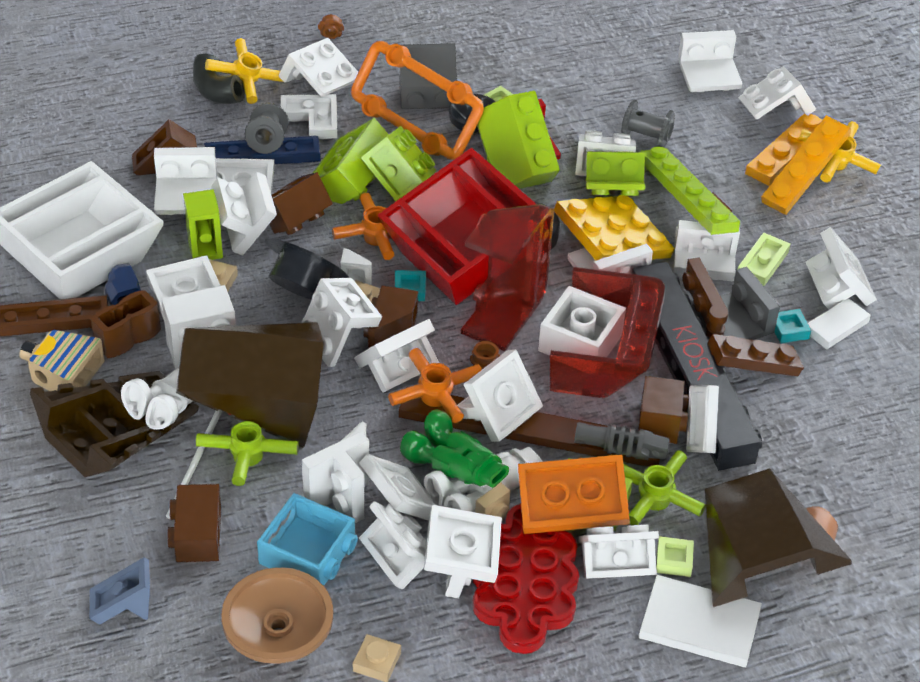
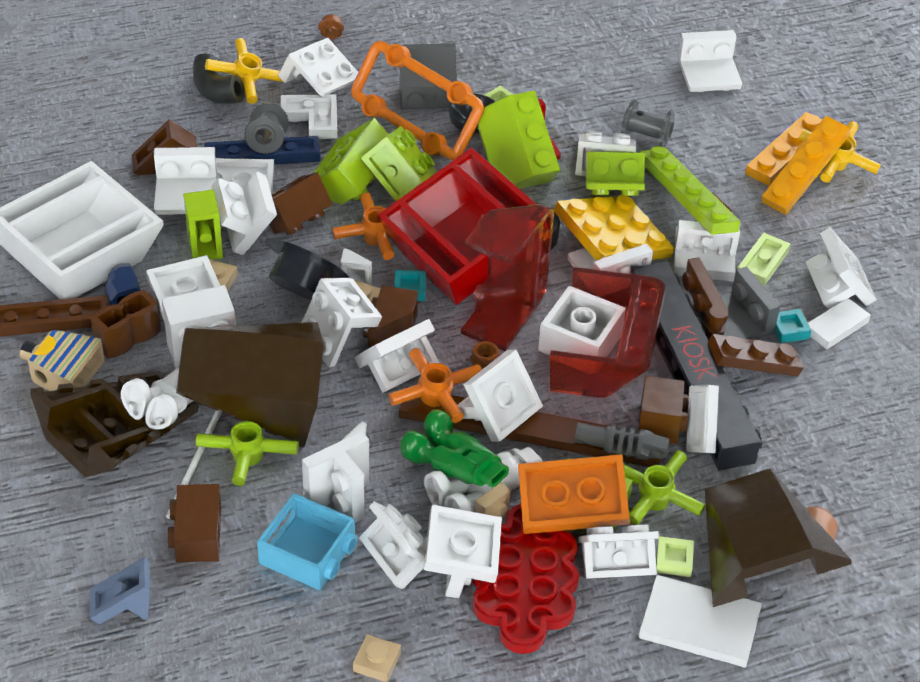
(272, 601): medium nougat dish -> none
(398, 486): white plate -> none
(773, 91): white bracket -> none

